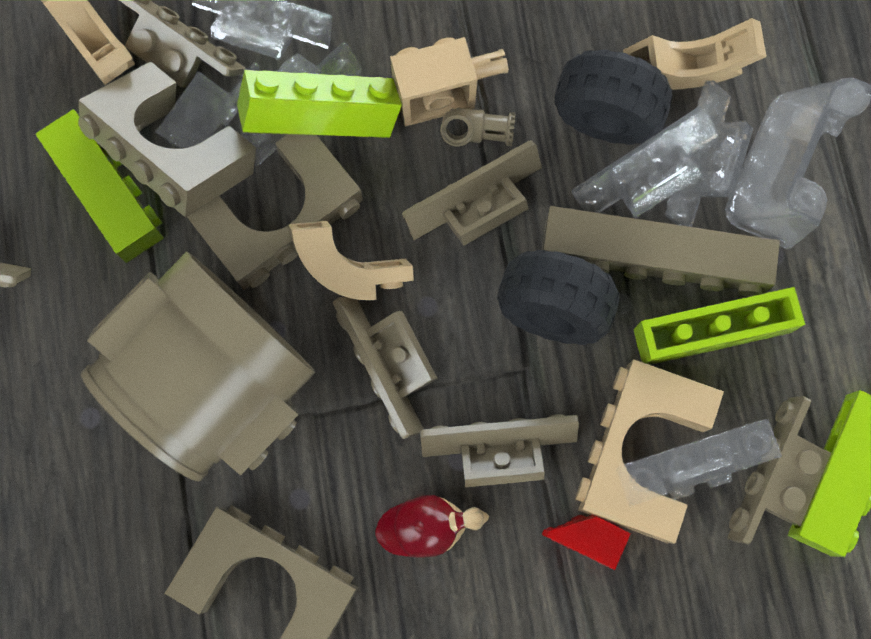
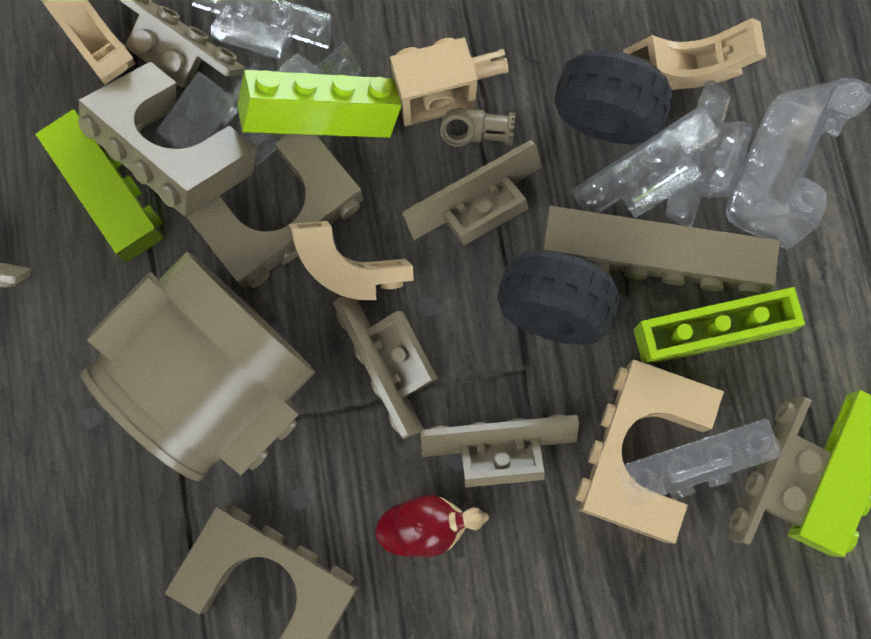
(591, 538): red slope -> none

